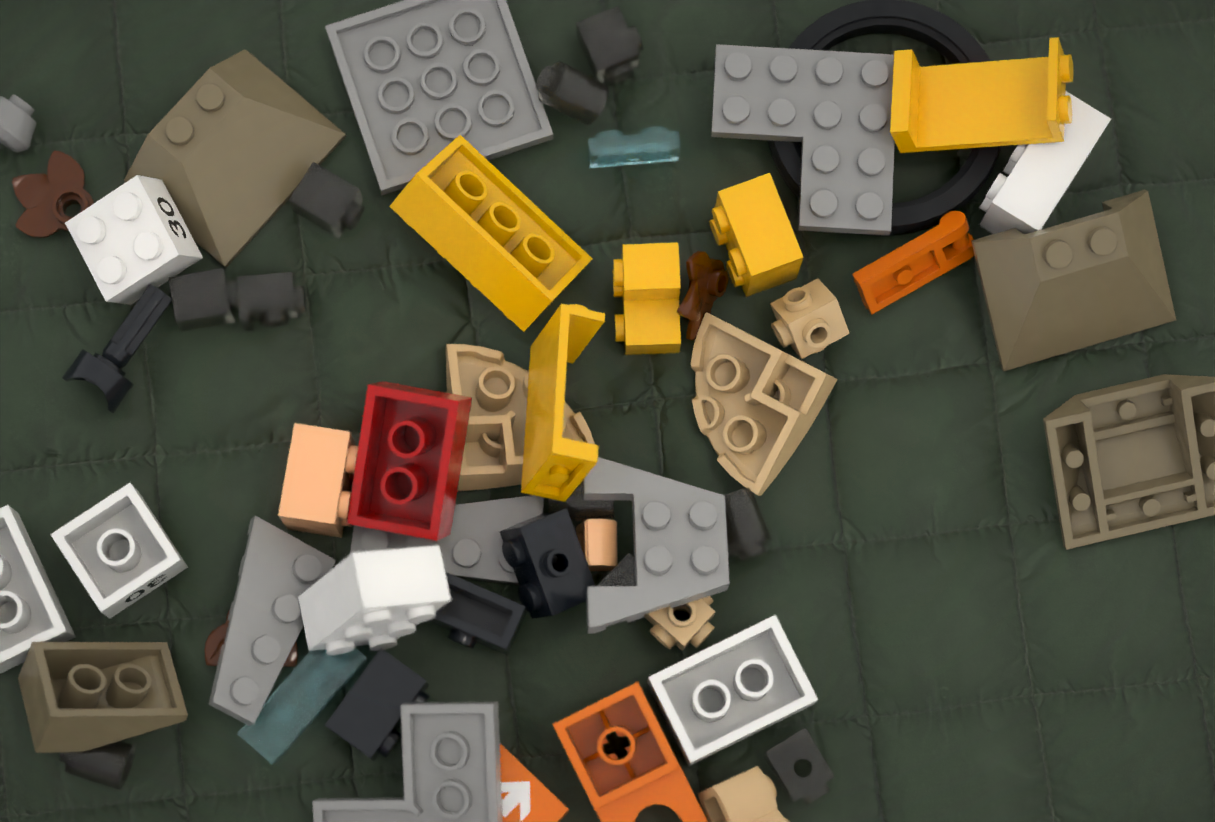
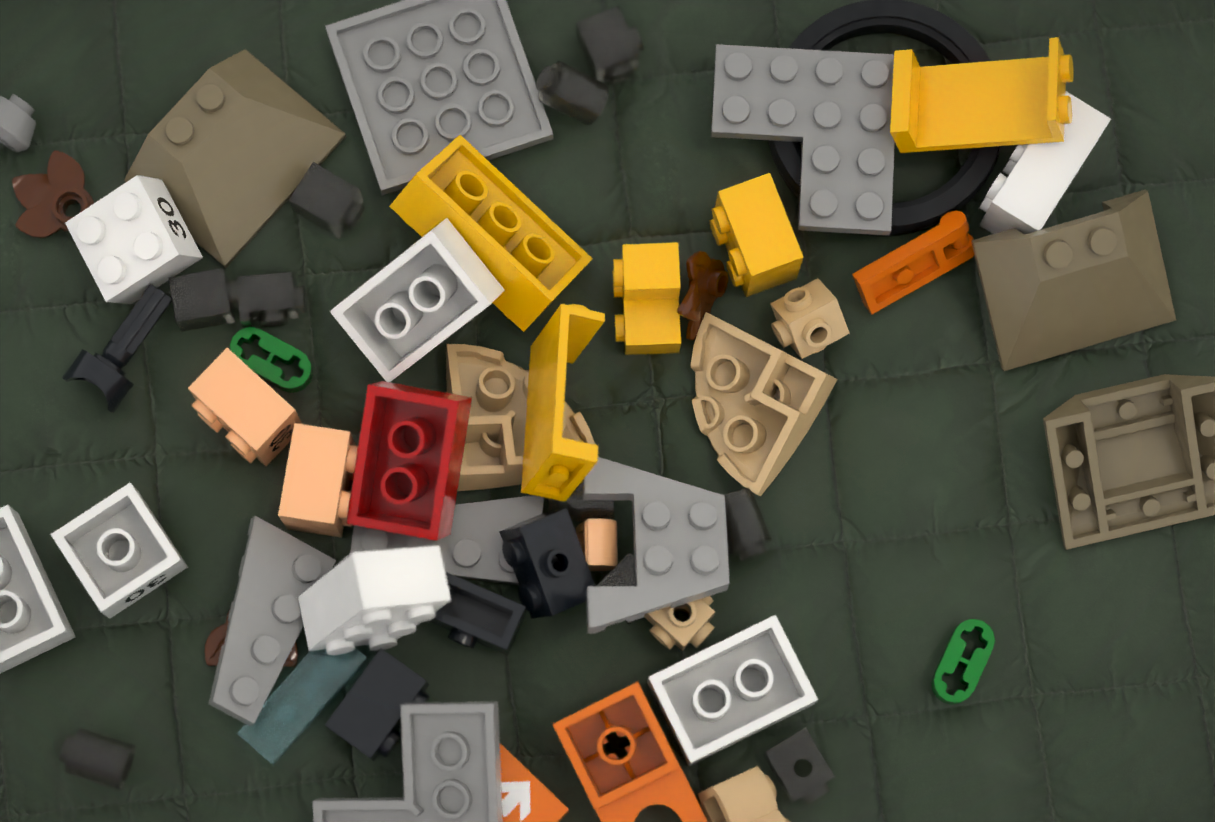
(98, 693): dark tan slope -> none
(245, 406): none -> light nougat brick
(276, 350): none -> green beam
(417, 300): none -> white brick
(650, 146): clear light blue plate -> none
(973, 666): none -> green beam

